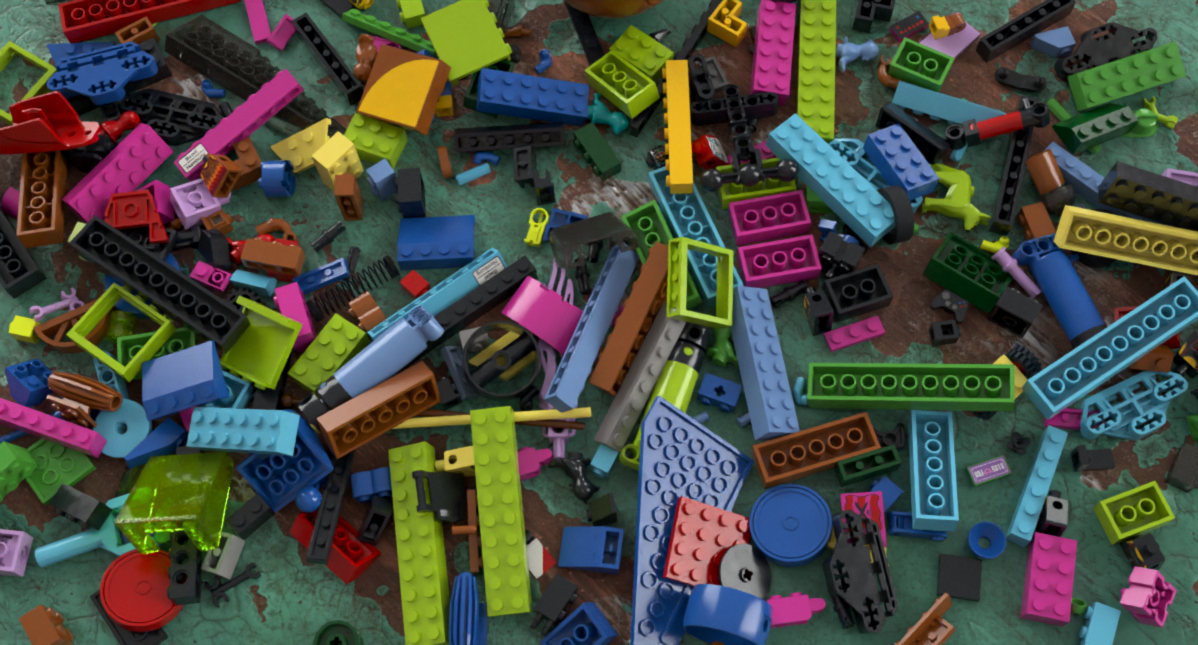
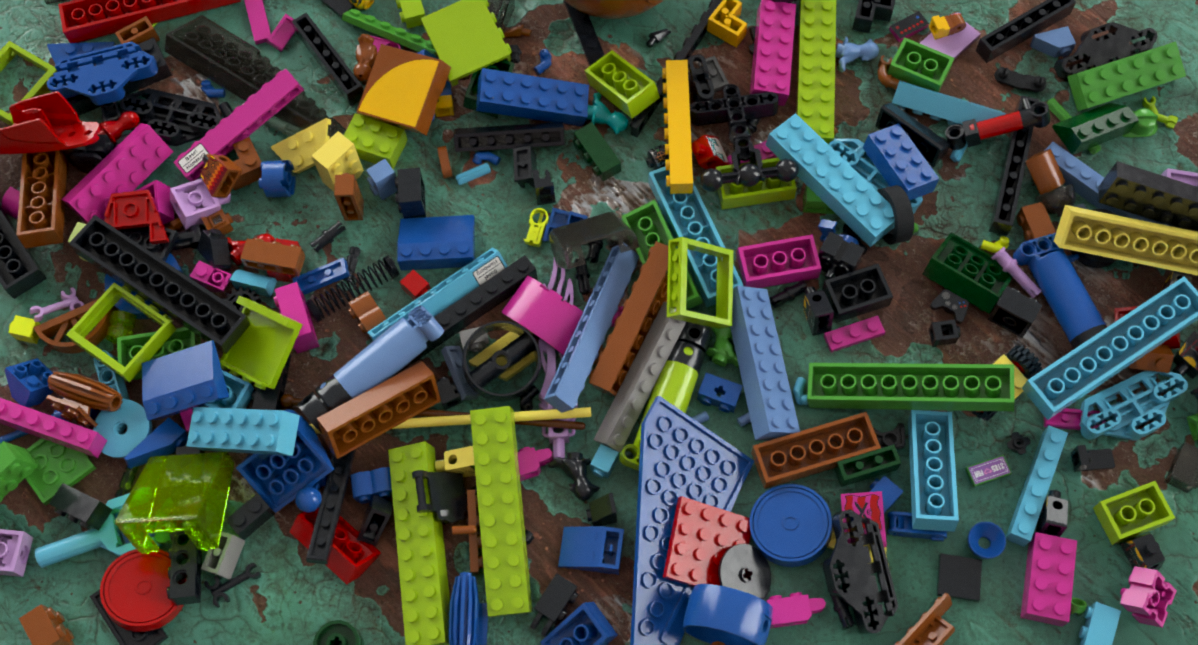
(276, 224): dark orange piece -> none
(328, 353): lime brick -> none
(538, 558): white sticker -> none
(642, 52): lime brick -> none
(769, 217): dark pink brick -> none
(957, 199): lime animal -> none

